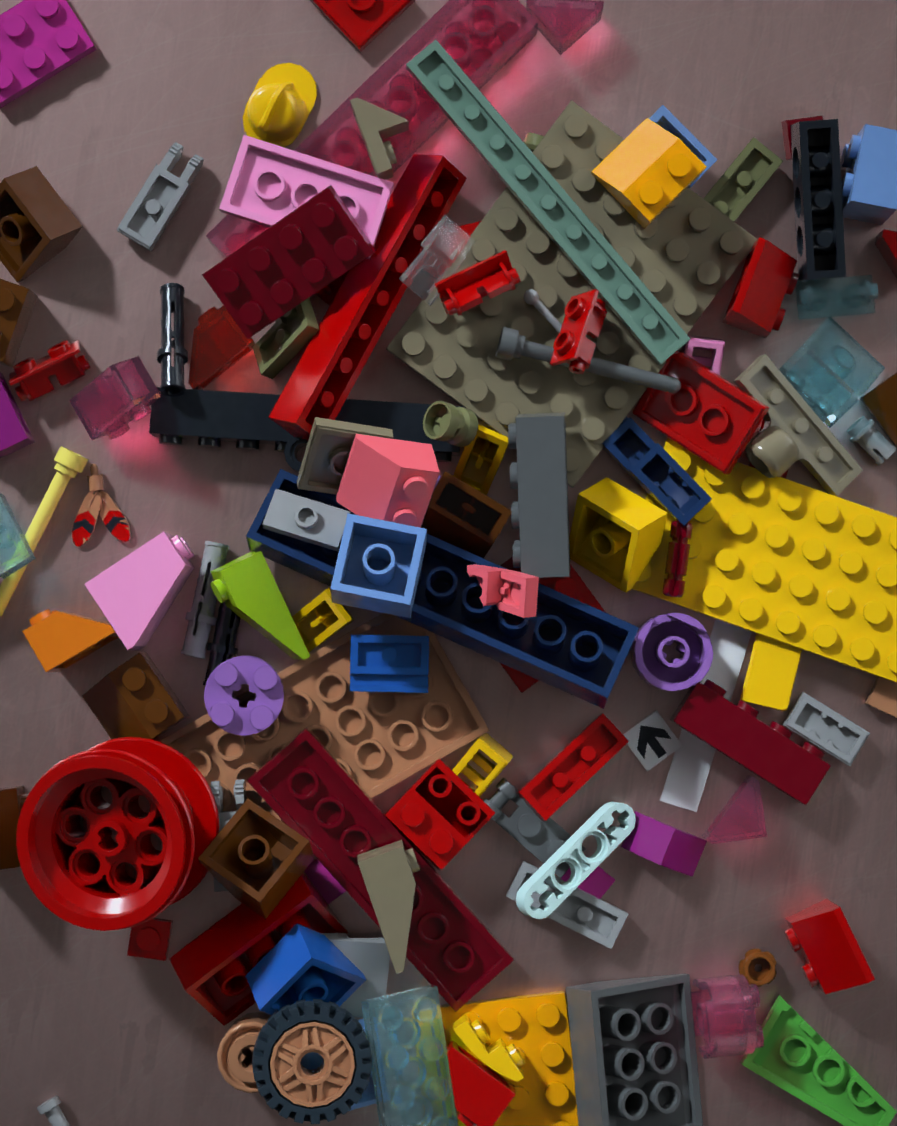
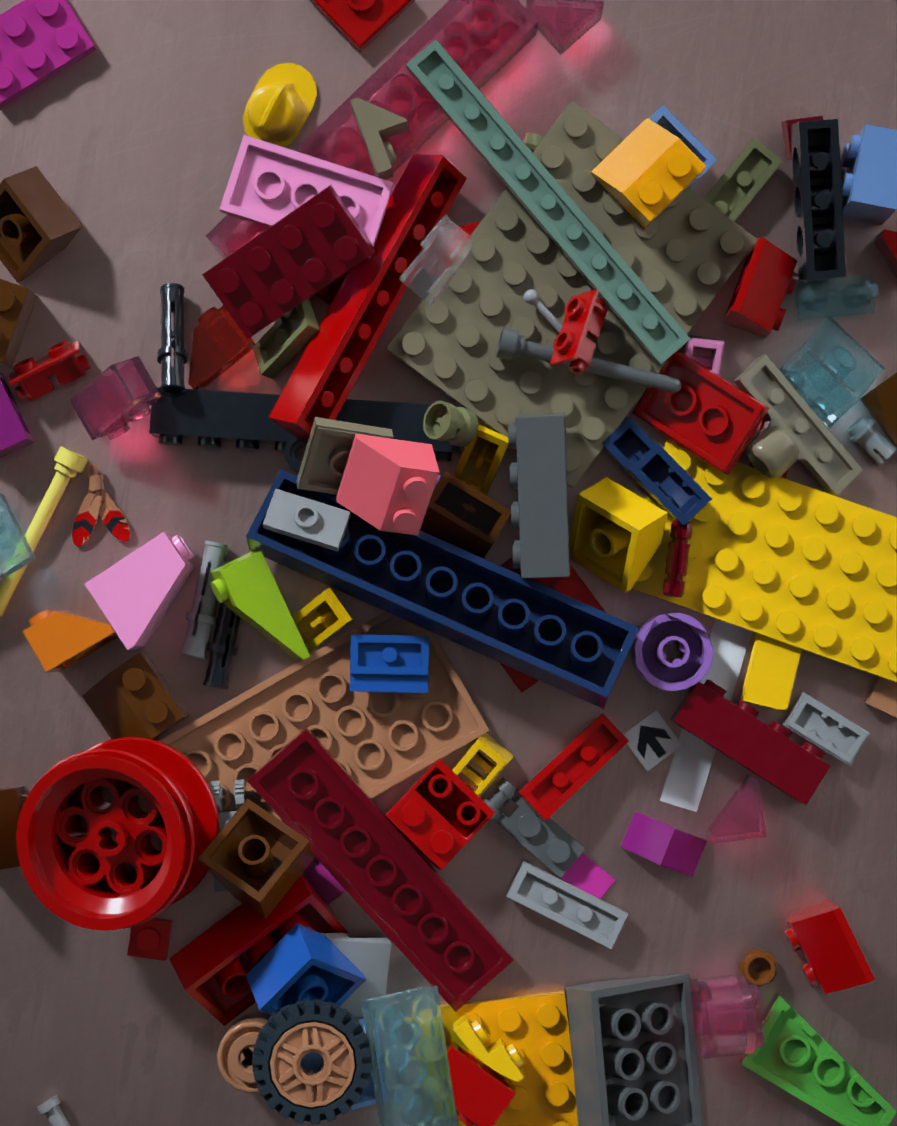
(159, 199): light grey hinge -> none
(226, 709): medium lavender brick -> none
(378, 565): medium blue brick -> none
(391, 890): dark tan slope -> none
(470, 285): red hinge -> none
(507, 589): coral slope -> none
(572, 854): light aqua beam -> none

